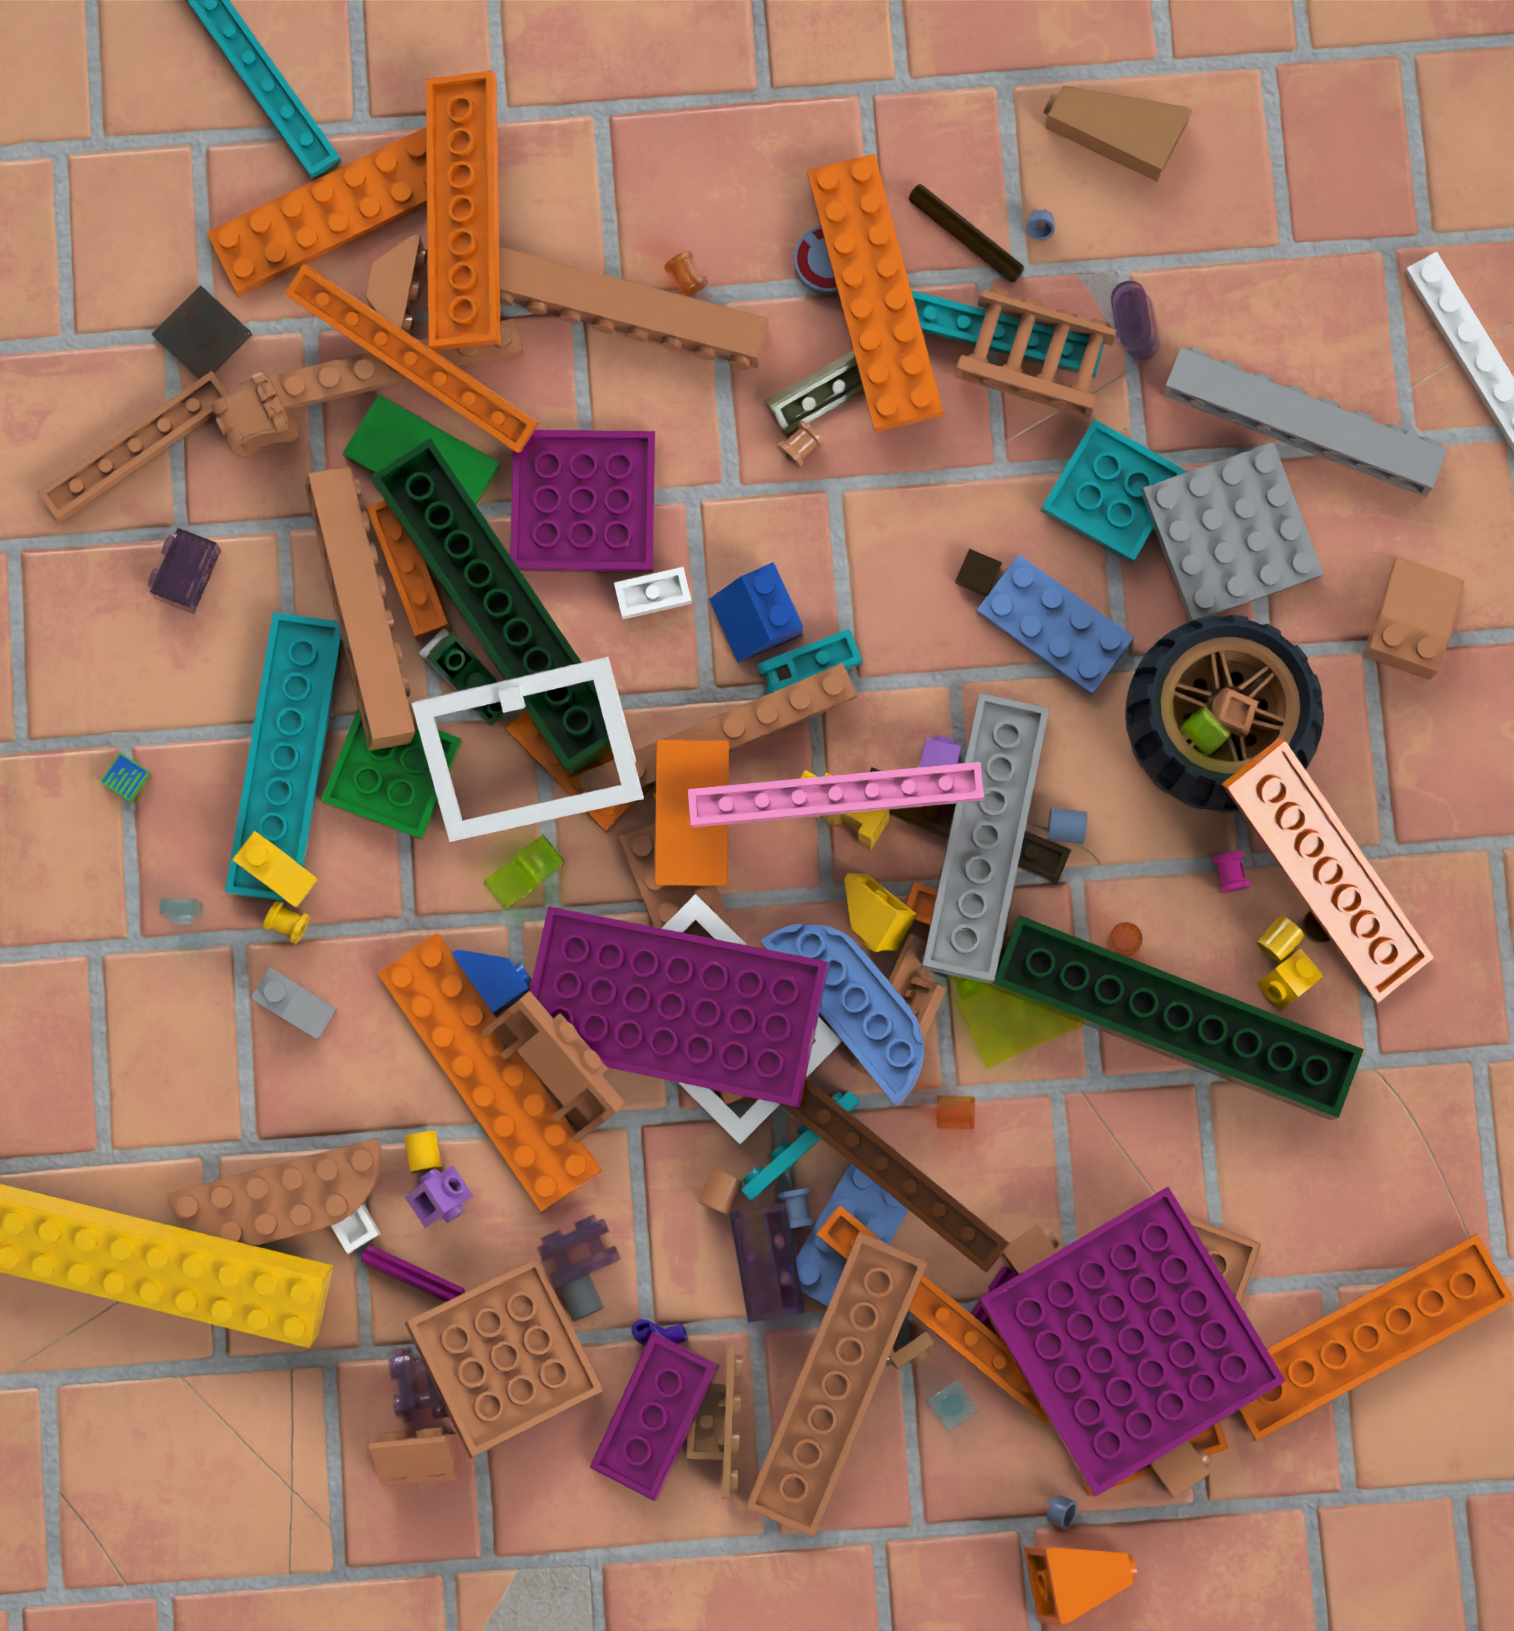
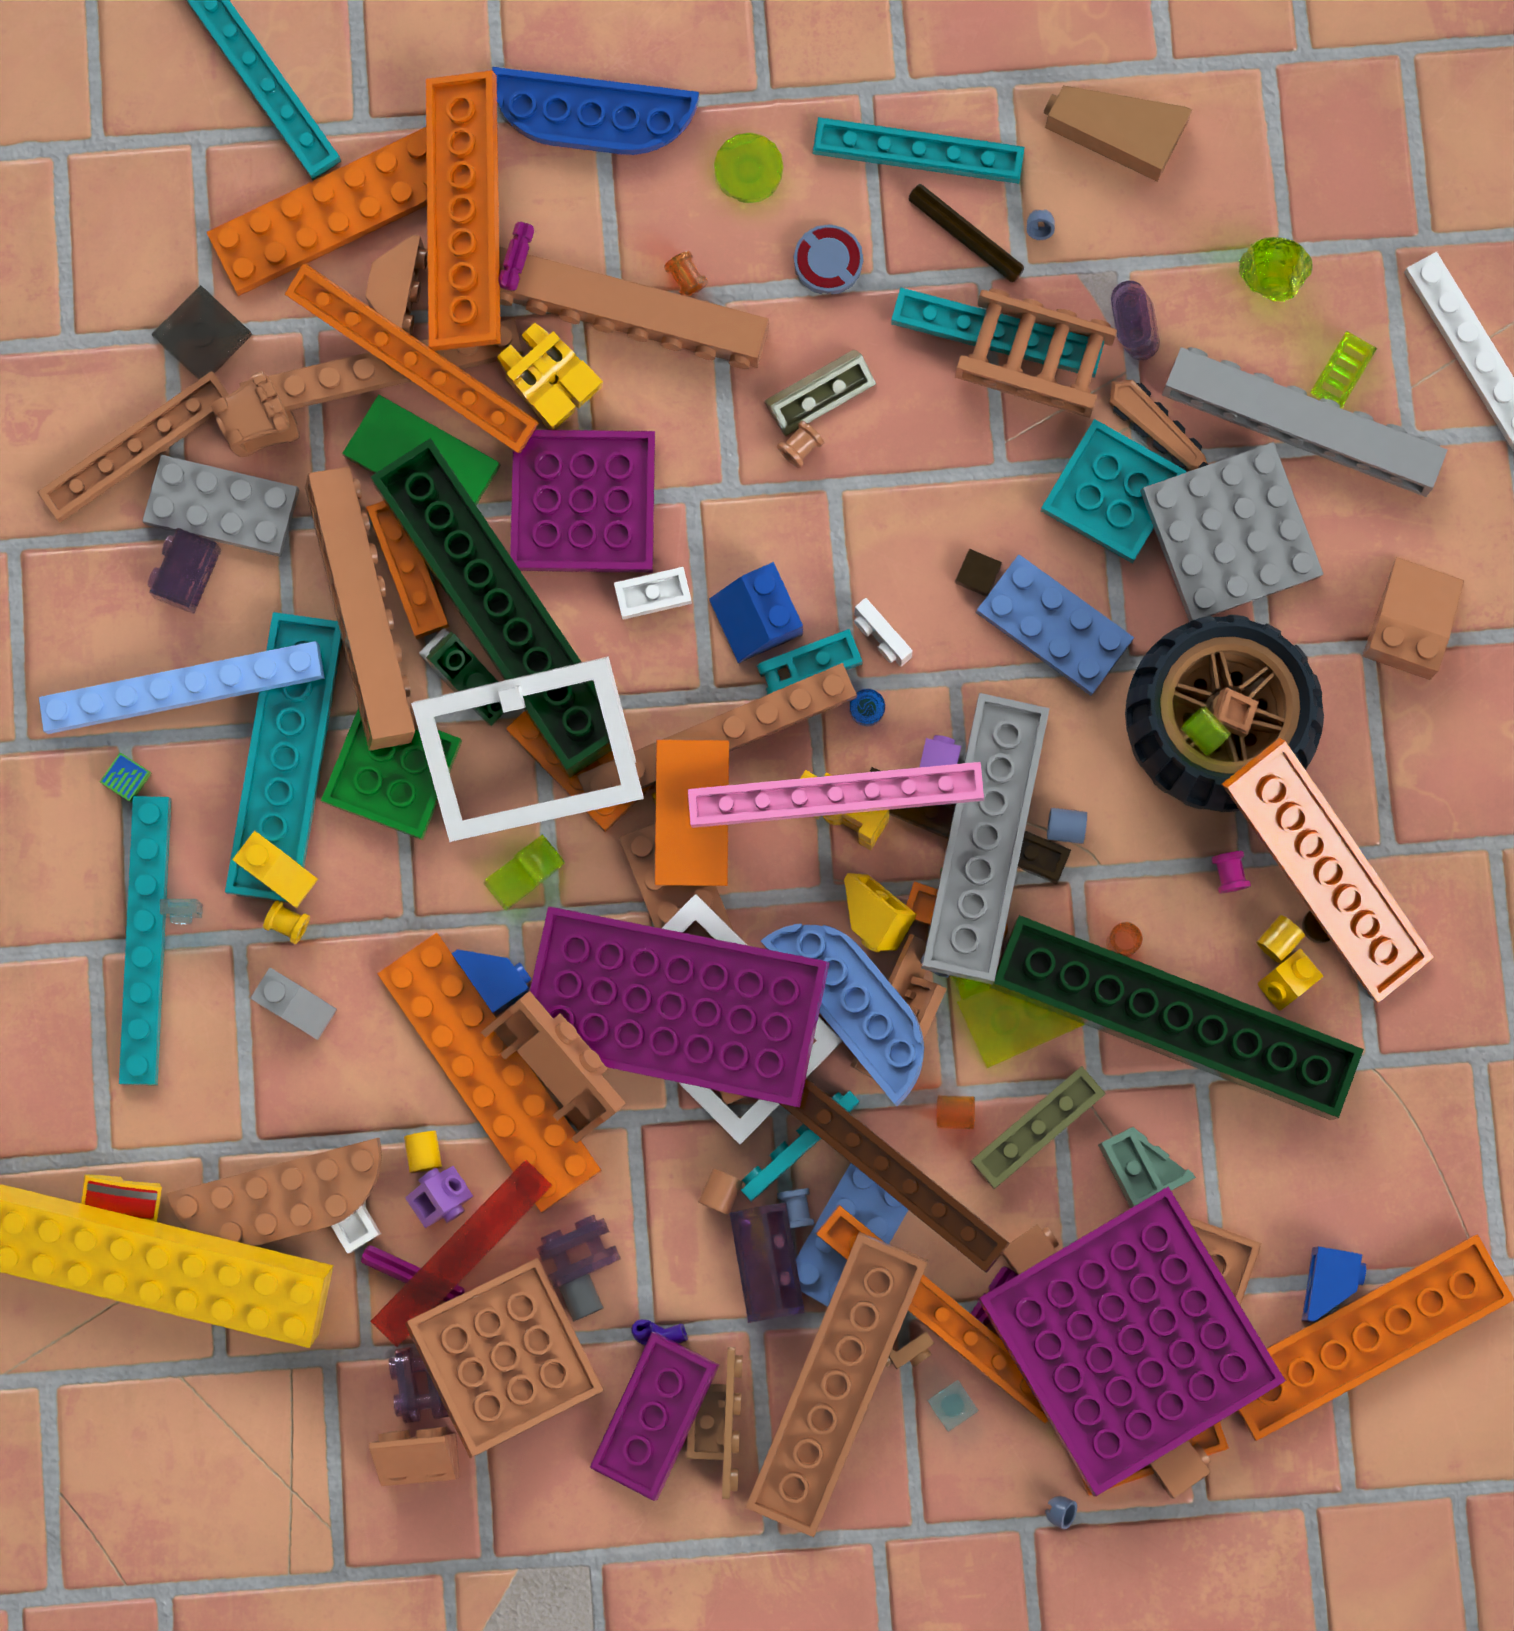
(121, 1196): none -> slope
(145, 941): none -> teal plate
(181, 687): none -> light blue plate
(221, 505): none -> light grey plate
(463, 1251): none -> clear red plate
(516, 256): none -> magenta axle
(550, 402): none -> yellow hips
(593, 111): none -> blue plate
(748, 167): none -> clear neon green tile
(867, 707): none -> clear blue tile
(875, 293): orange plate -> none
(891, 644): none -> white plate
(918, 150): none -> teal tile
(1037, 1127): none -> olive plate
(1075, 1580): orange slope -> none
(1141, 1167): none -> sand green wing
(1150, 419): none -> nougat sword
(1275, 268): none -> clear neon green hair
(1331, 1280): none -> blue slope
(1356, 344): none -> clear neon green slope

